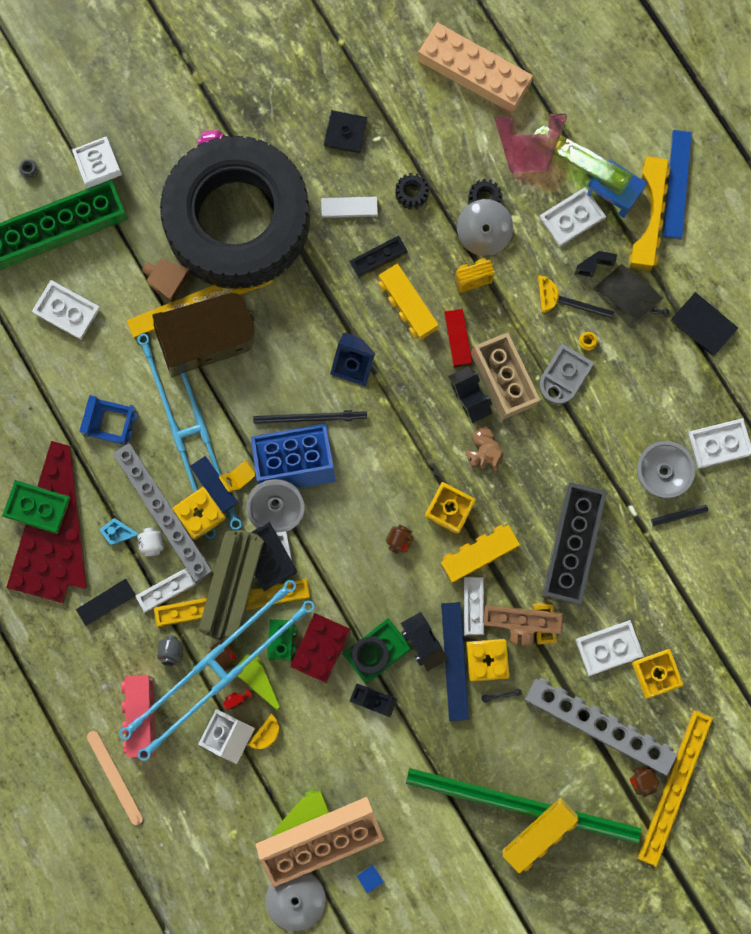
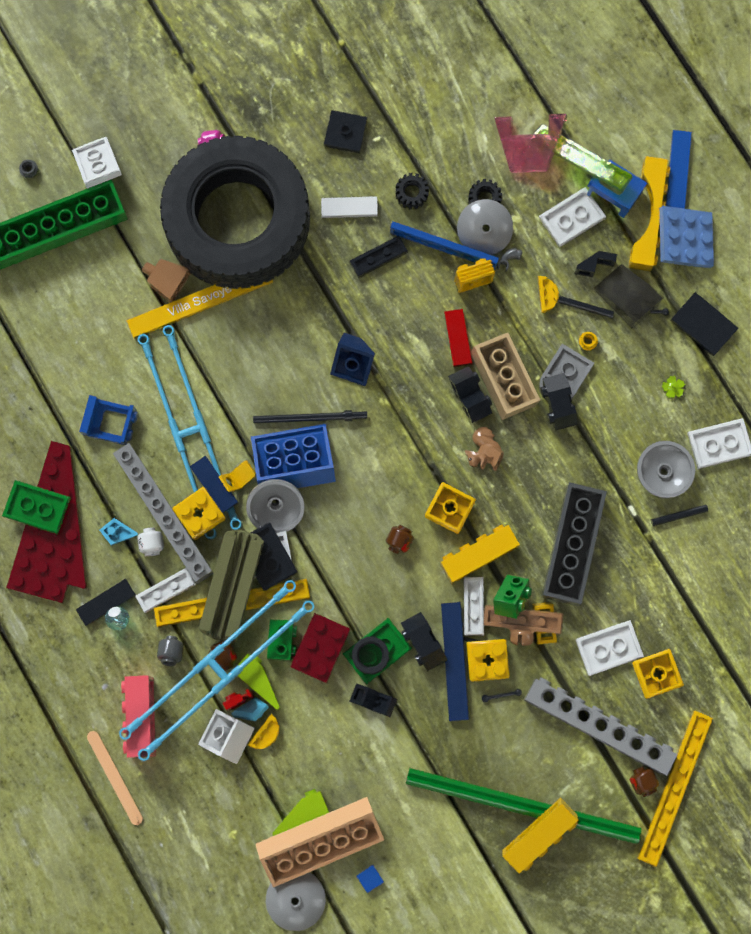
(66, 310): white plate -> none
(117, 618): none -> clear light blue piece
(204, 332): dark brown piece -> none
(251, 710): none -> medium azure piece
(408, 302): yellow brick -> none
(440, 244): none -> blue tile
(474, 67): light nougat brick -> none
(510, 254): none -> dark grey arm
(512, 596): none -> green brick
(561, 410): none -> black brick
(673, 387): none -> lime plant
(686, 237): none -> medium blue plate

